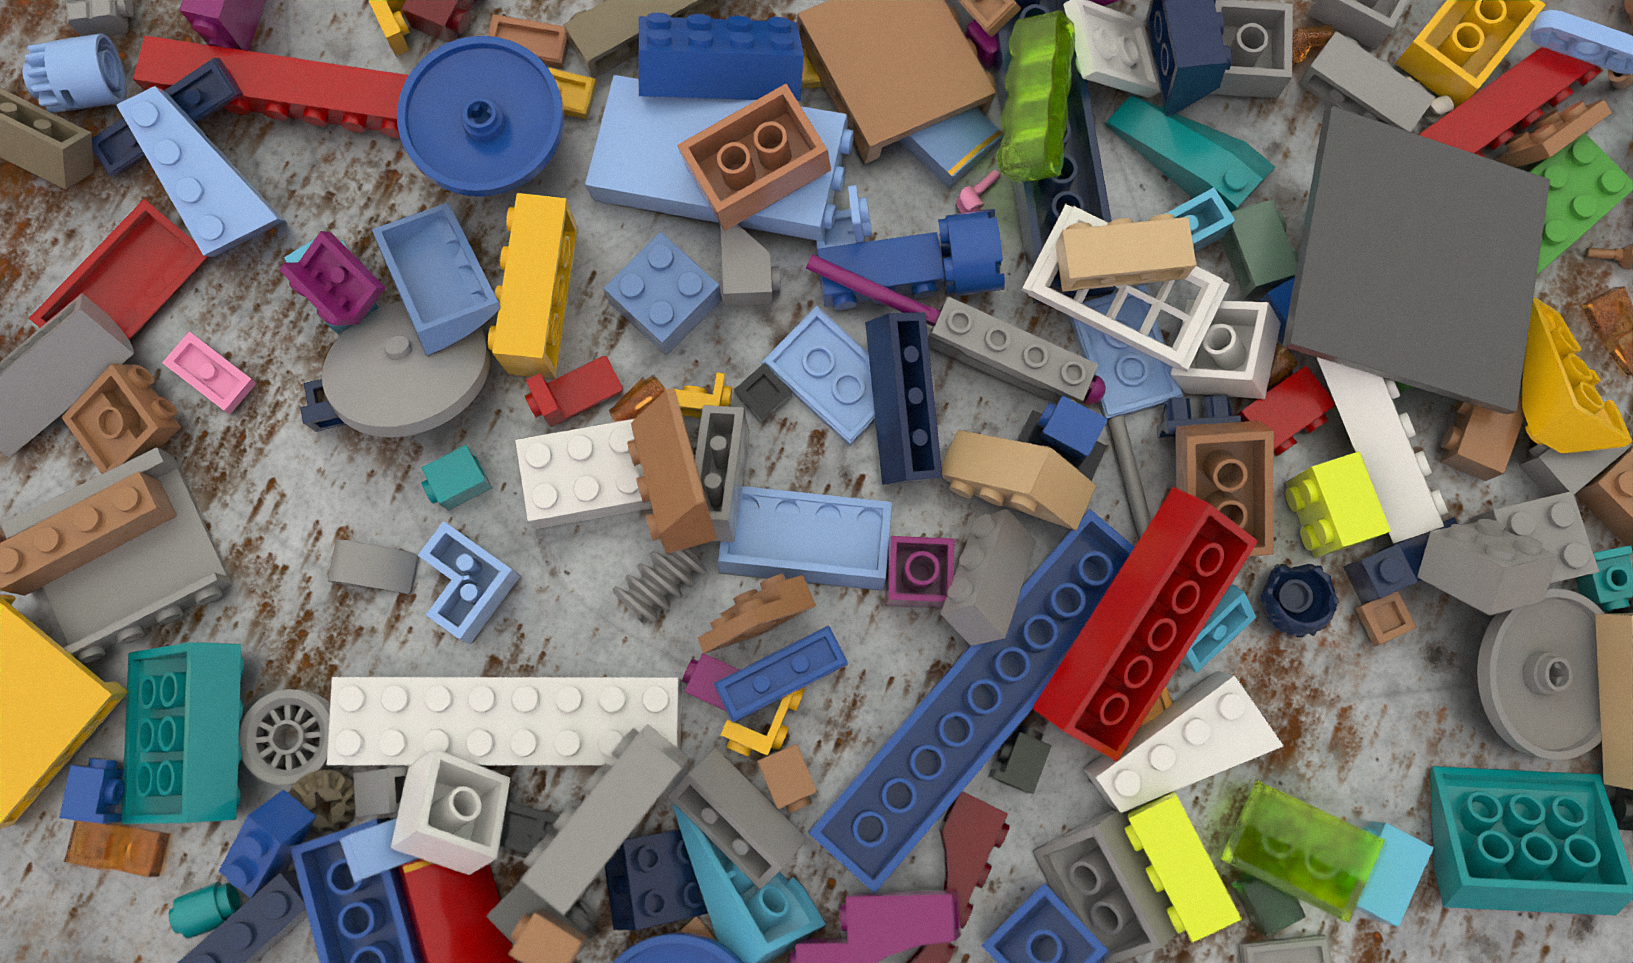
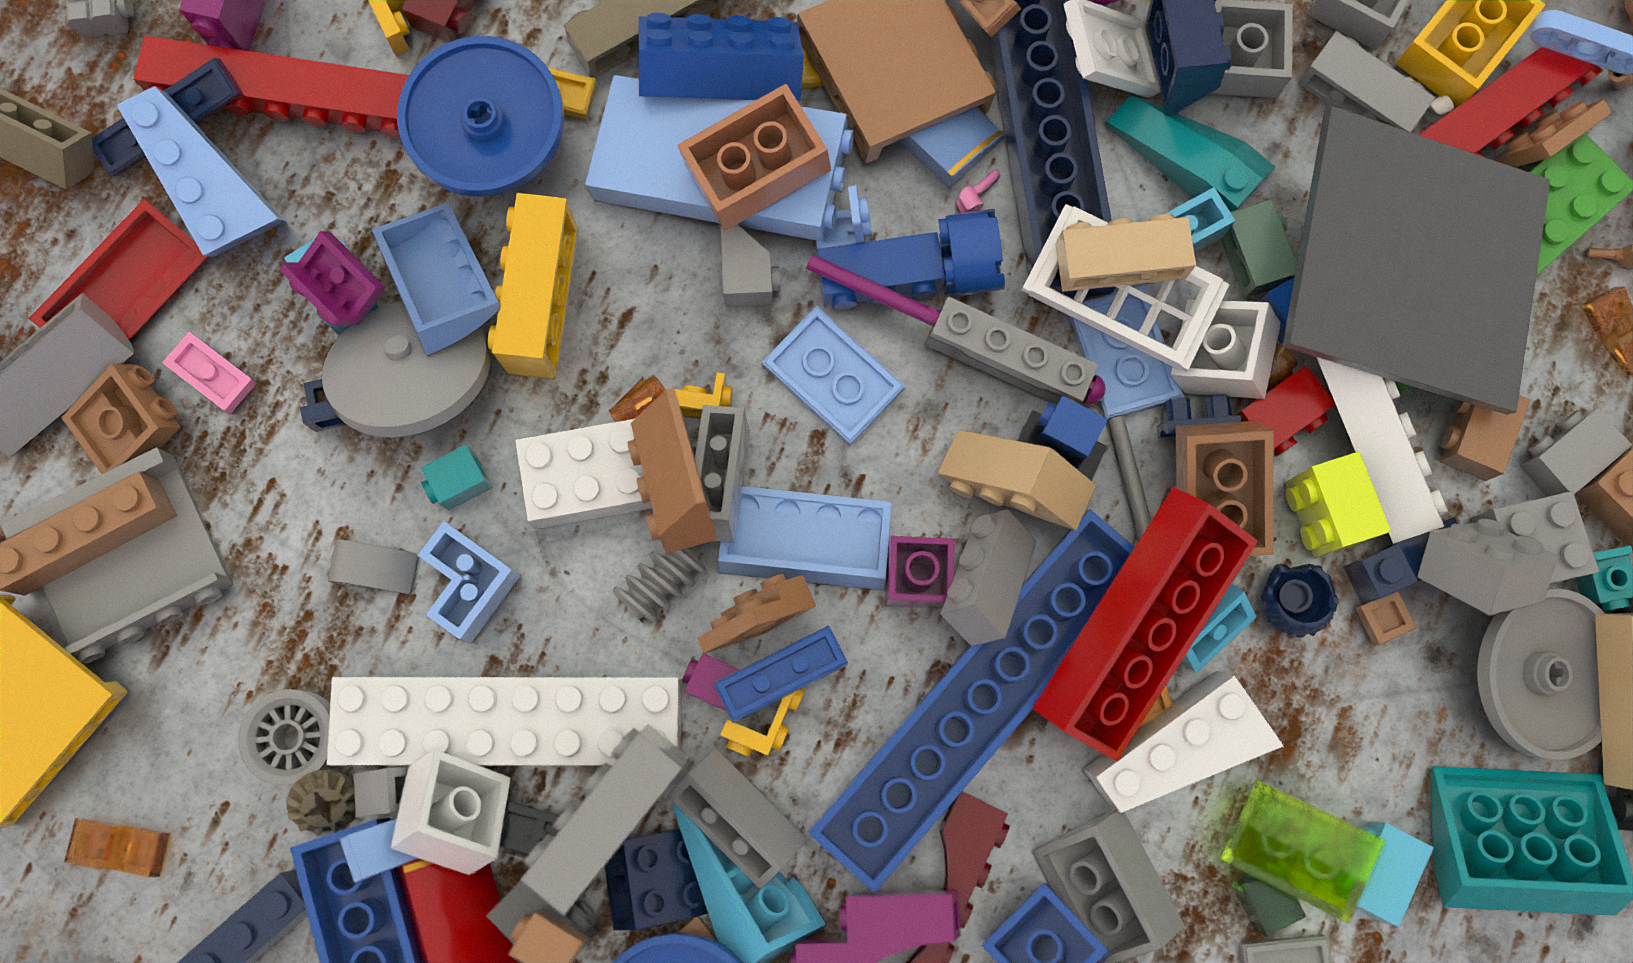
(75, 73): light blue gear -> none
(93, 792): blue brick -> none
(182, 734): teal slope -> none
(203, 909): teal brick -> none
(265, 843): blue brick -> none
(542, 39): nougat tile -> none
(573, 391): red bracket -> none
(663, 293): medium blue brick -> none
(763, 392): black plate -> none
(788, 778): medium nougat brick -> none
(903, 398): dark blue brick -> none
(984, 44): magenta slope -> none
(1022, 760): pearl dark grey brick -> none
(1037, 98): clear neon green brick -> none
(1181, 867): neon yellow slope -> none
(1306, 37): clear orange arm -> none
(1561, 391): yellow wedge -> none

